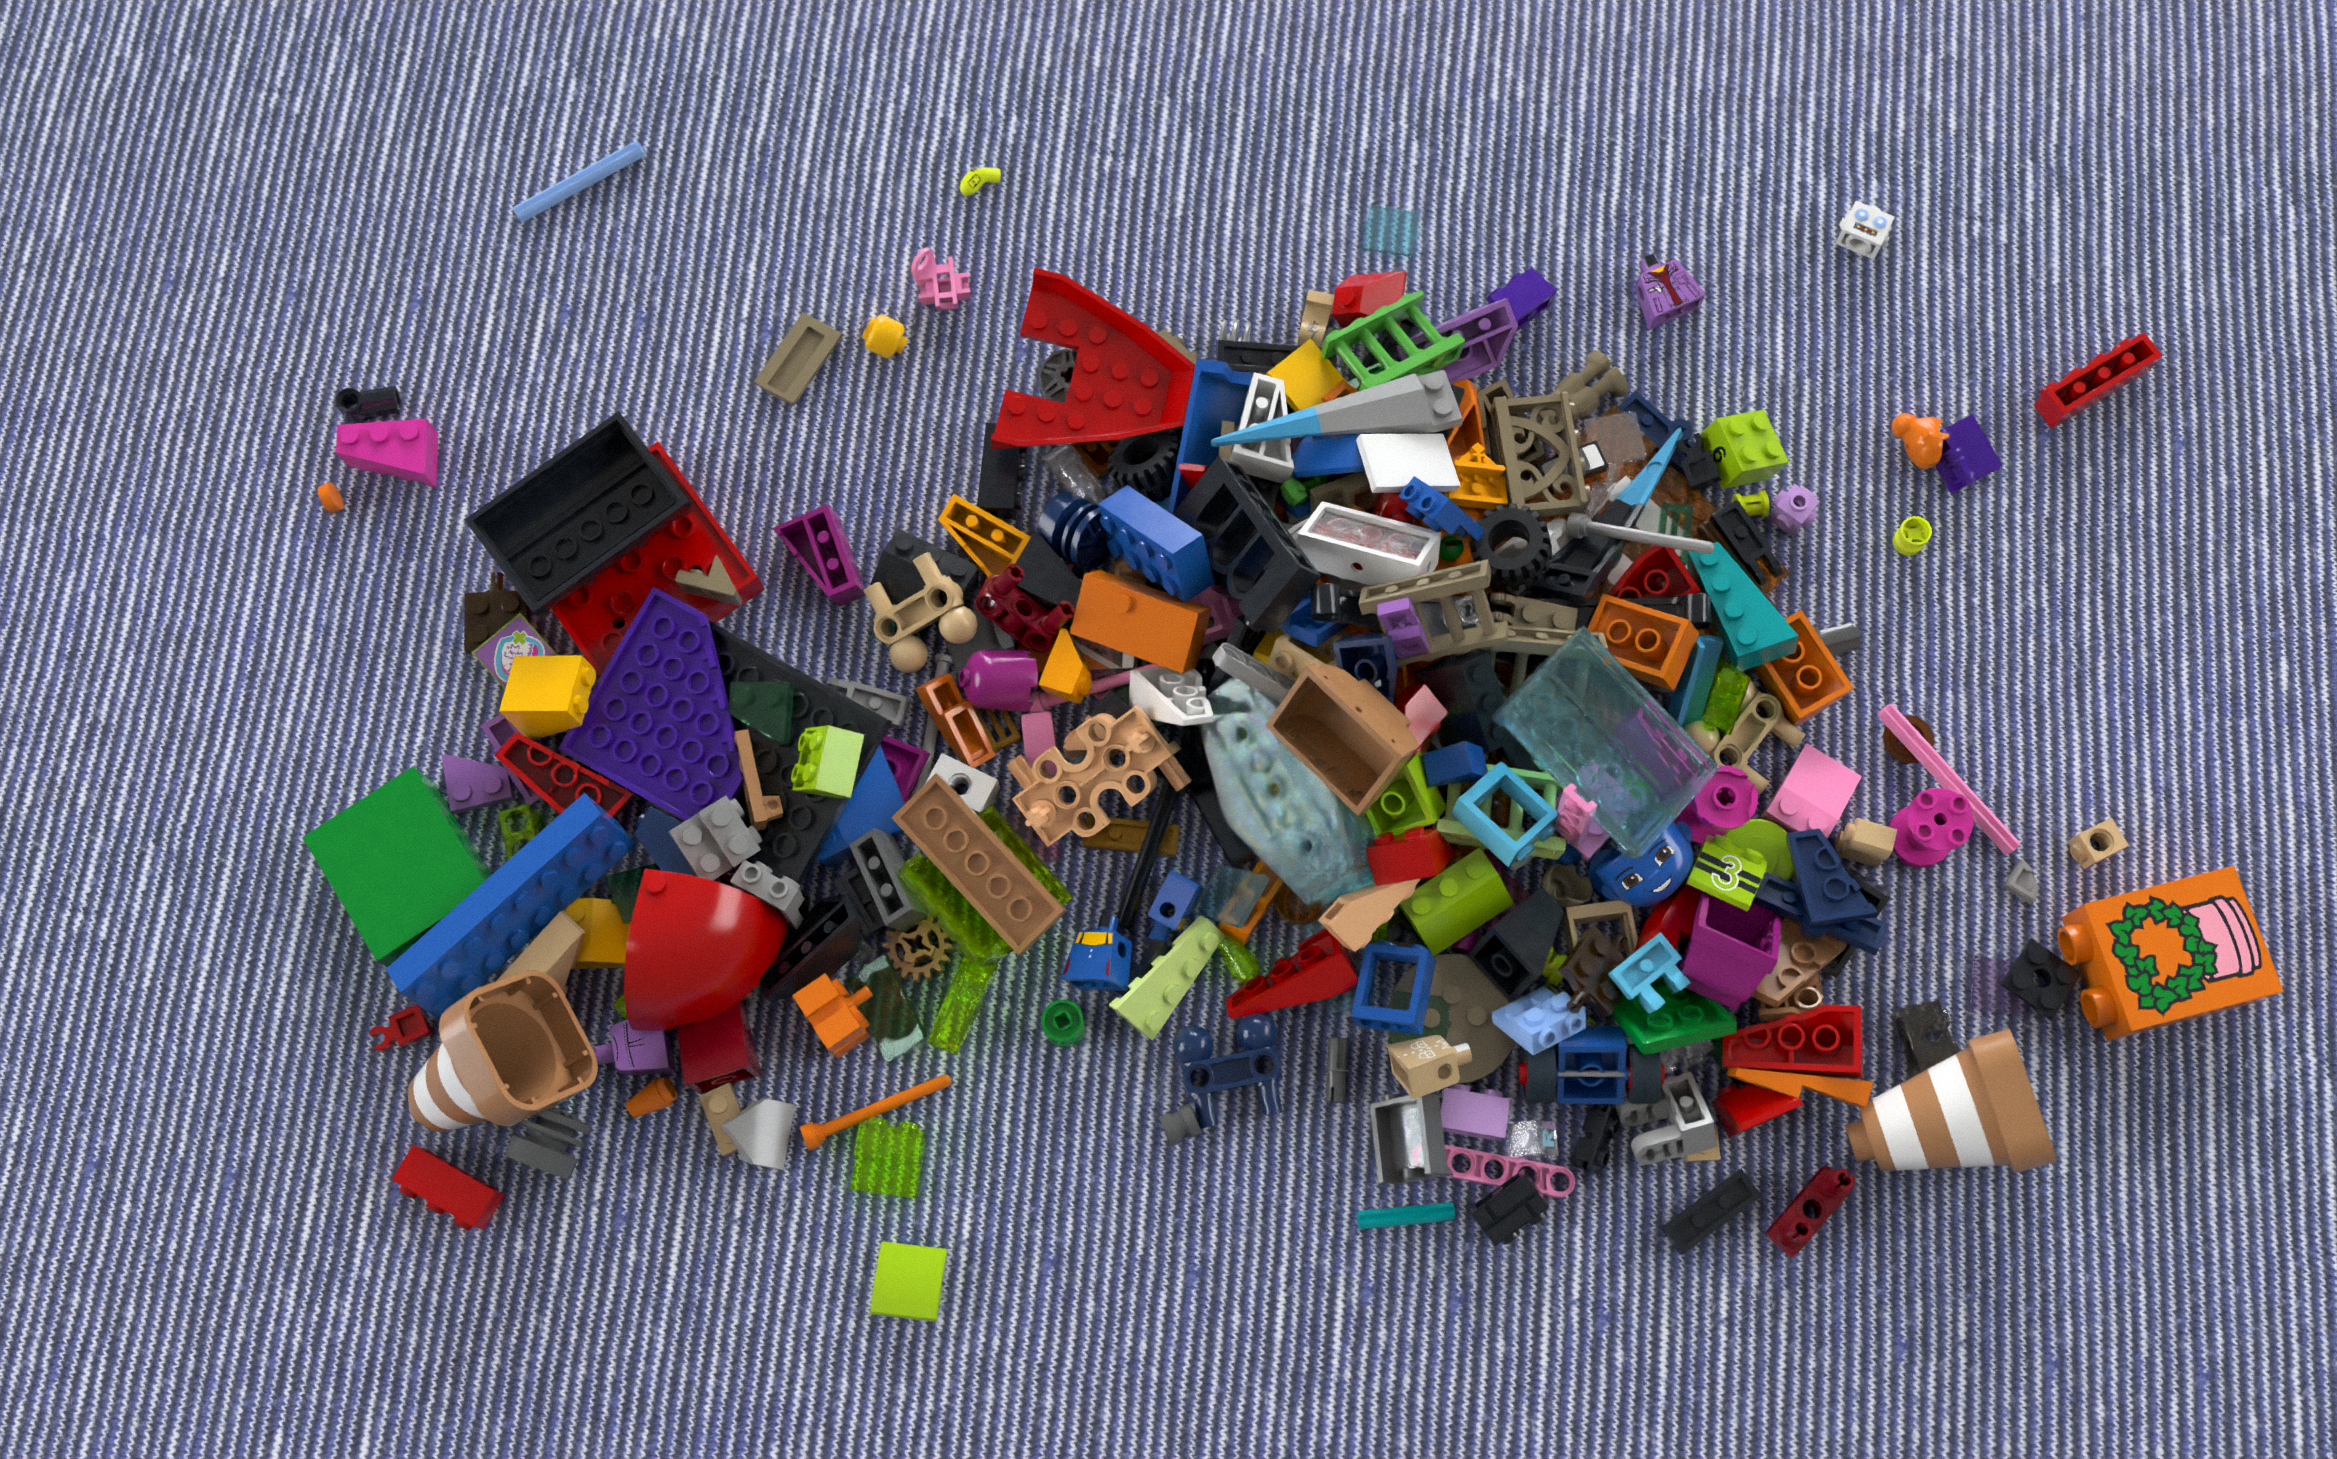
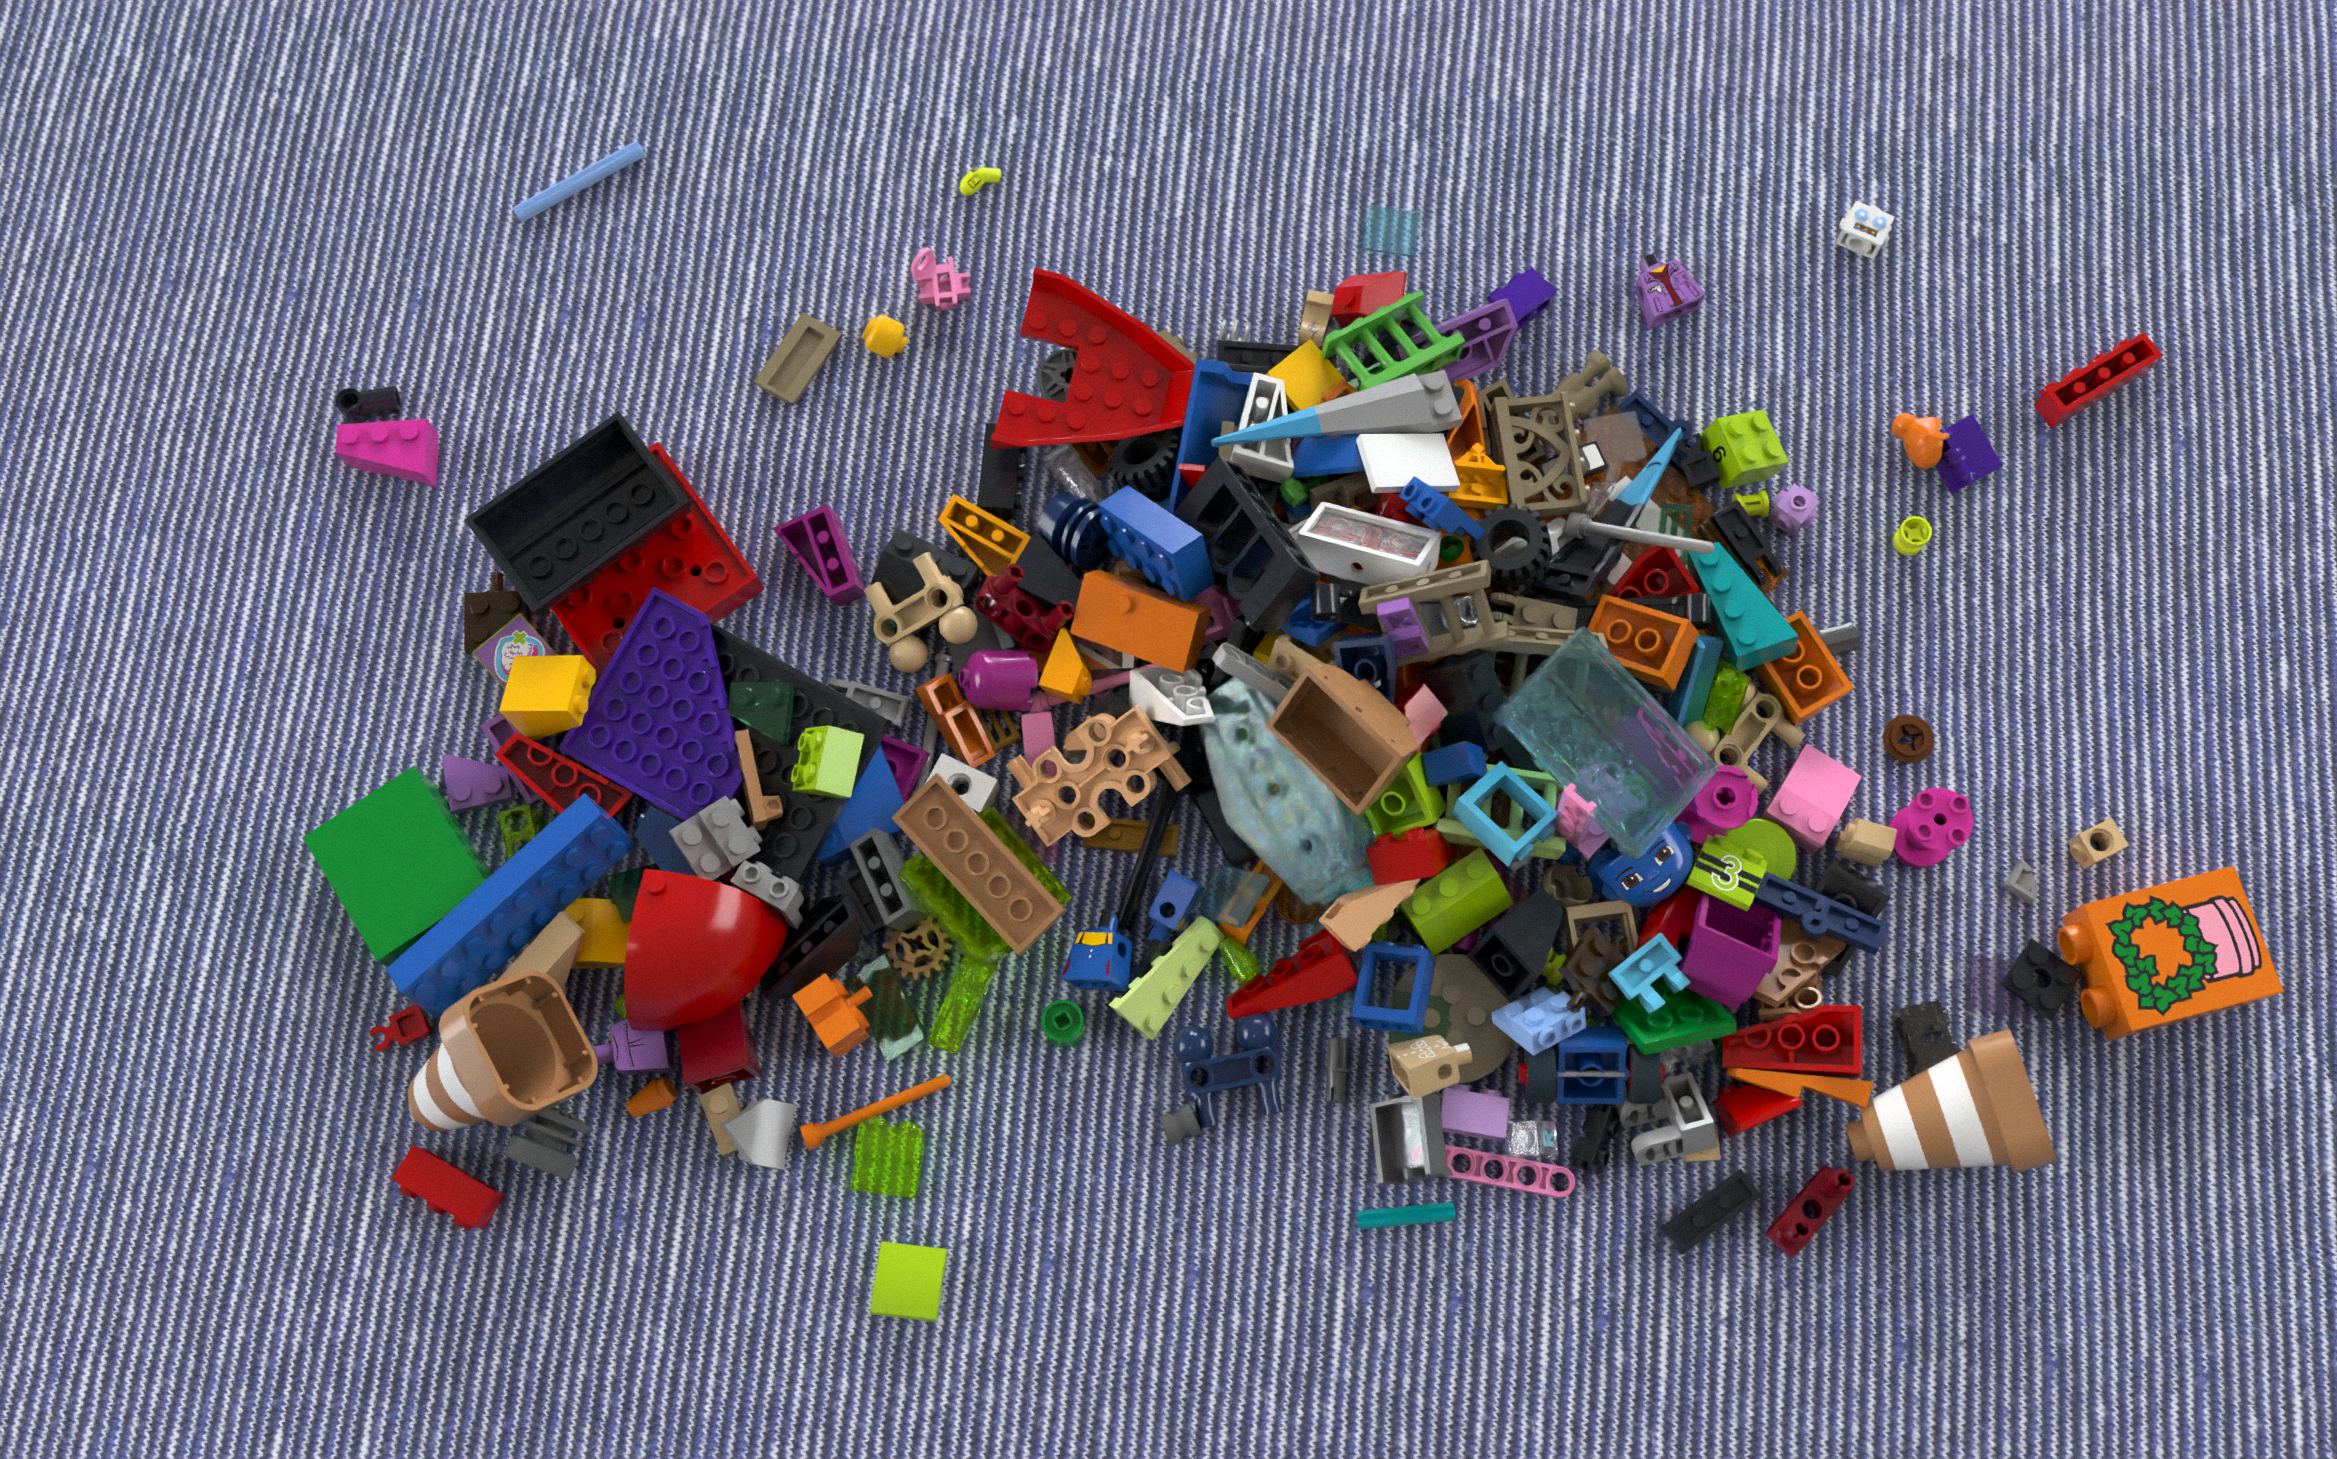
(330, 498): orange tile -> none
(715, 586): dark tan slope -> none
(1510, 1208): black brick -> none
(1824, 883): dark blue wing -> none
(1947, 777): bright pink axle -> none

